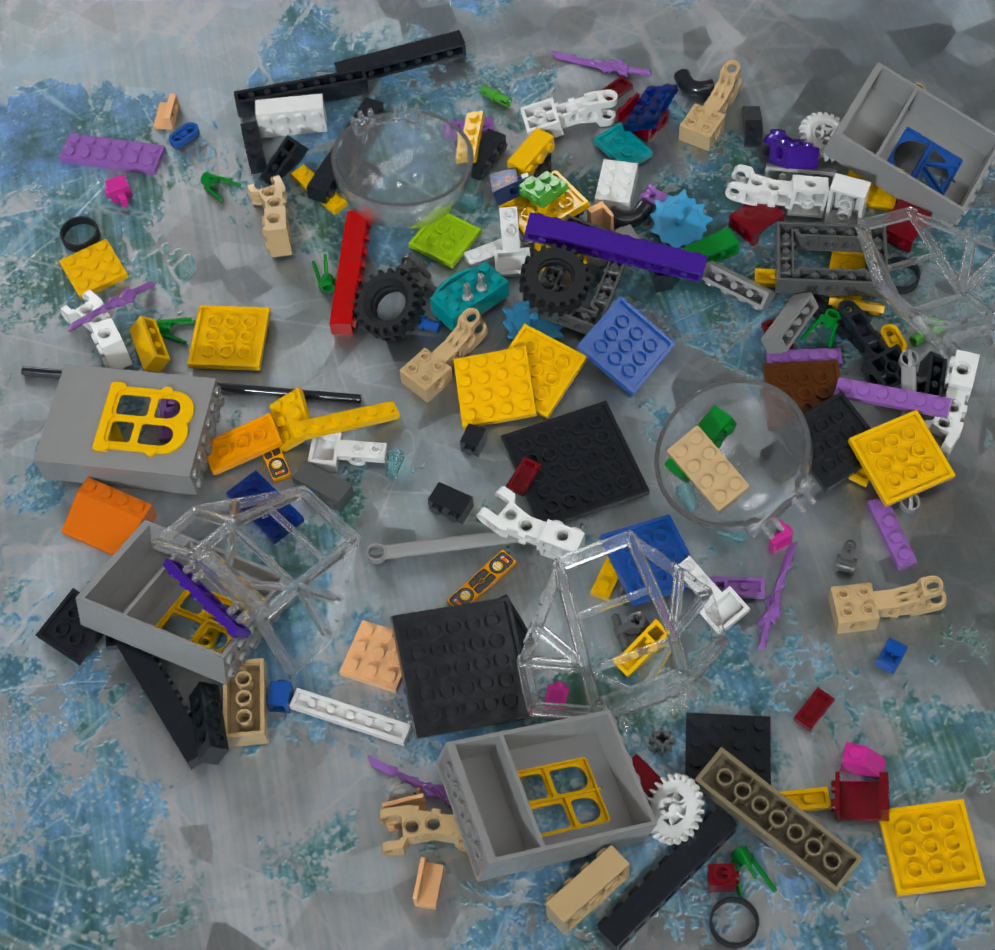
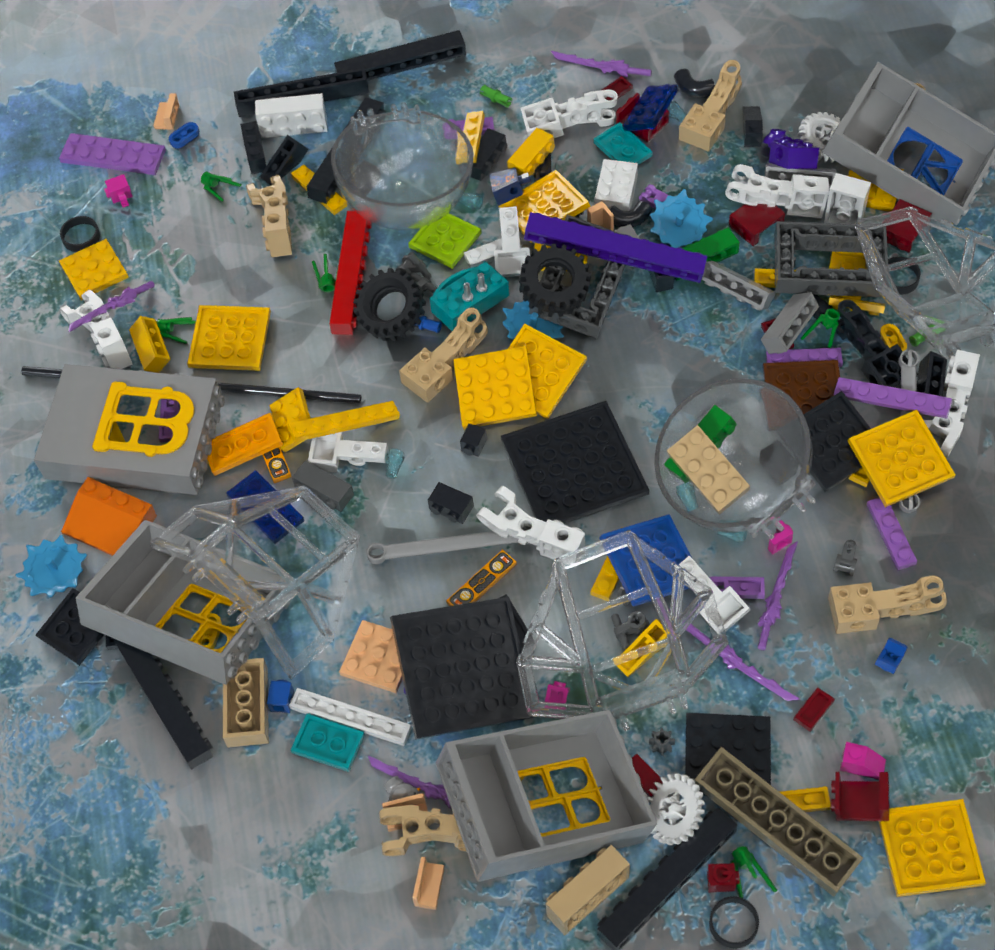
(52, 567): none -> dark azure piece
(208, 723): black brick -> none
(209, 601): dark purple plate -> none
(327, 742): none -> teal plate
(523, 476): dark red tile -> none
(542, 190): bright green plate -> none
(625, 345): blue plate -> none
(733, 661): none -> medium lavender sword

